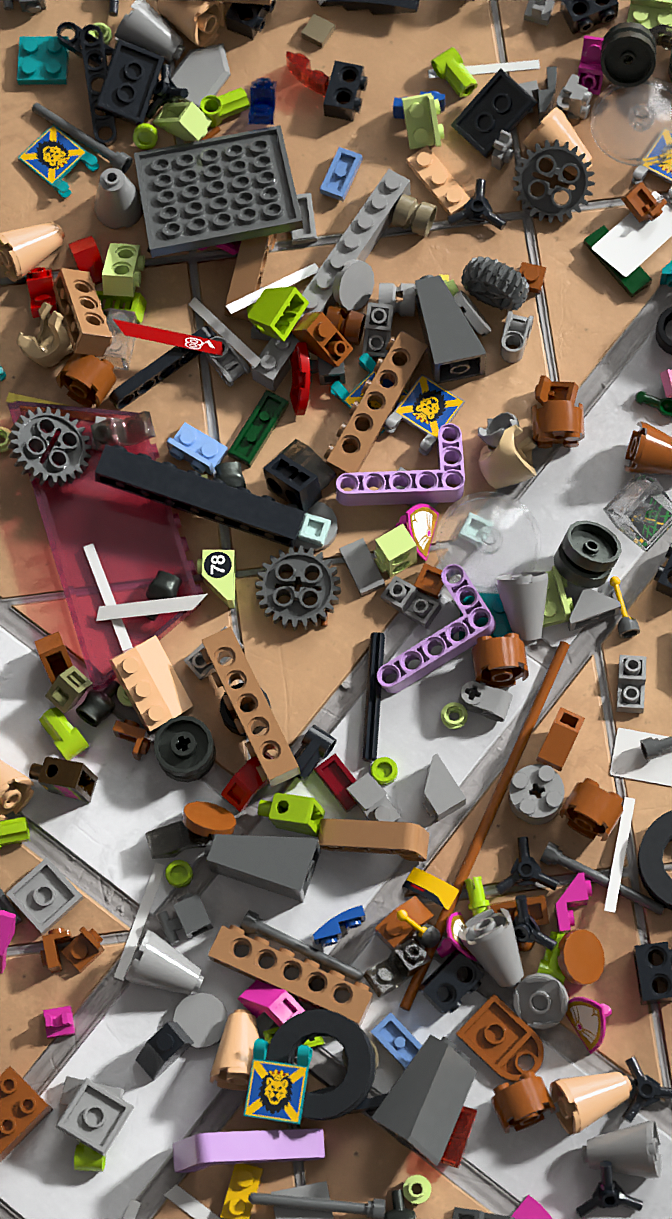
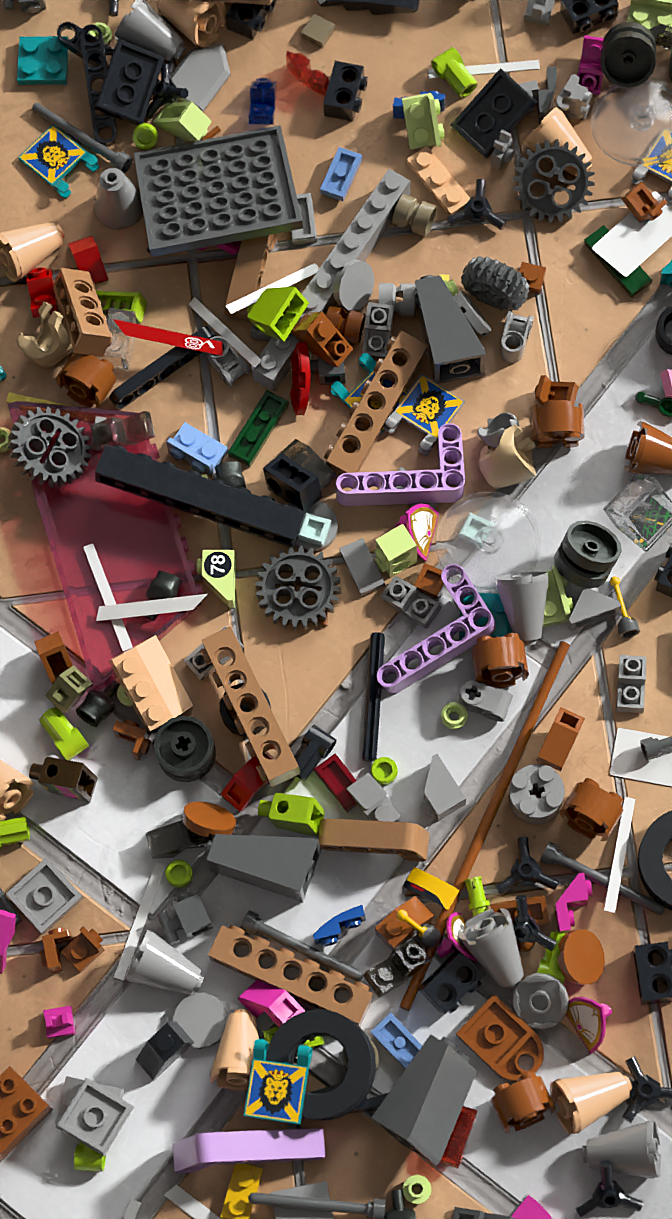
(122, 270): yellowish green brick -> none
(224, 105): lime piece -> none

